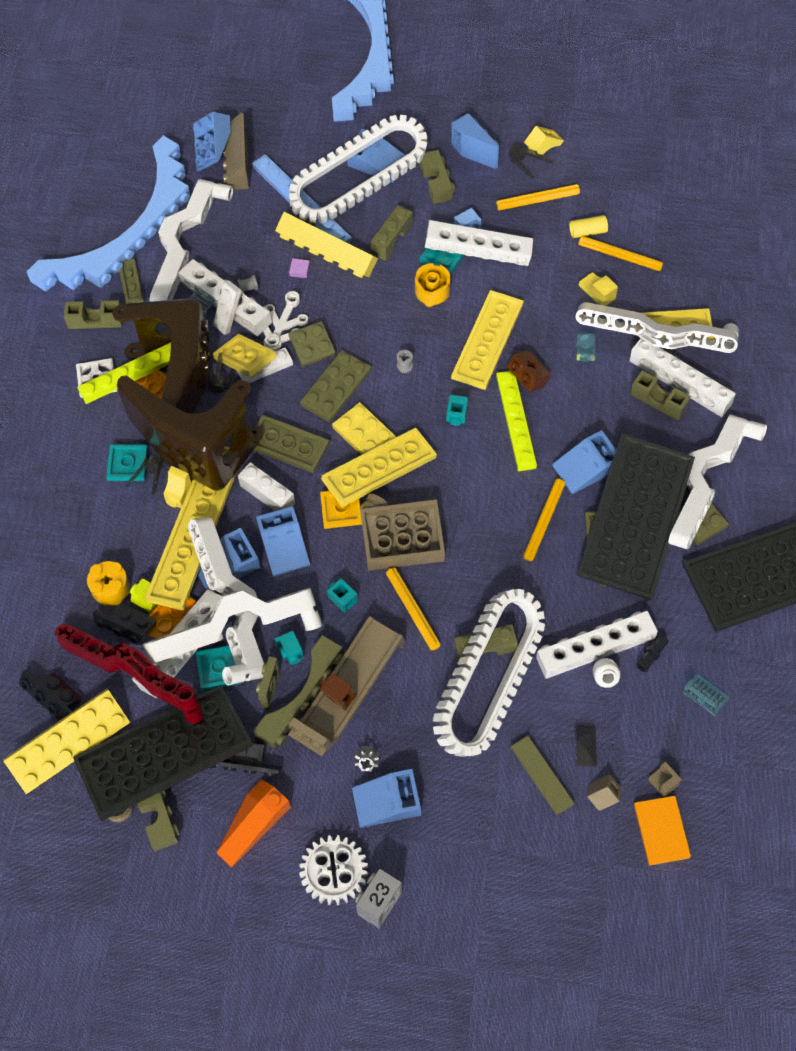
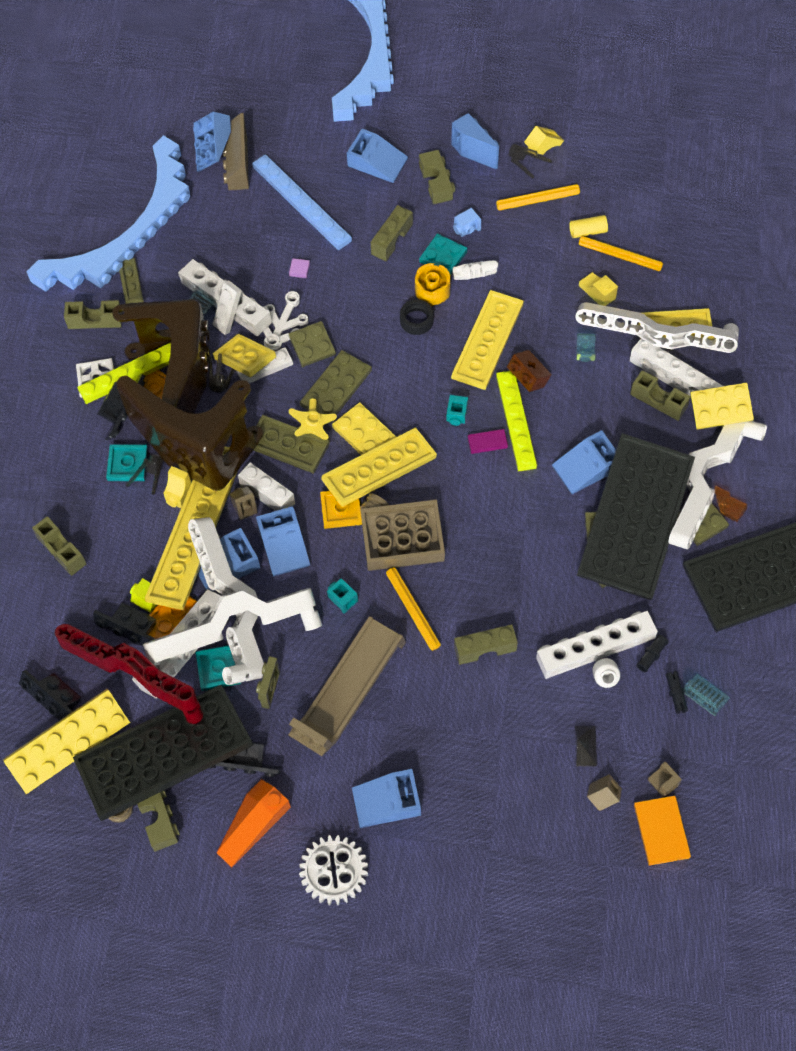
(58, 546): none -> olive arch
(108, 583): yellow brick -> none
(114, 410): none -> black bracket
(171, 231): white beam -> none
(243, 502): none -> dark tan slope
(248, 284): light grey bush -> none
(275, 726): olive arch -> none
(289, 648): teal brick -> none
(312, 421): none -> light yellow animal
(326, 244): light yellow brick -> none
(338, 691): reddish brown brick -> none
(366, 188): white piece -> none
(367, 758): light grey gear -> none
(378, 898): light grey brick -> none
(404, 360): light grey bush -> none
(416, 305): none -> black tyre
(469, 663): white piece -> none
(474, 270): none -> white hinge
(479, 243): white brick -> none
(487, 441): none -> magenta tile
(542, 775): olive tile -> none
(544, 519): yellow axle -> none
(676, 692): none -> black pin
(721, 406): none -> light yellow plate
(729, 506): none -> clear orange slope

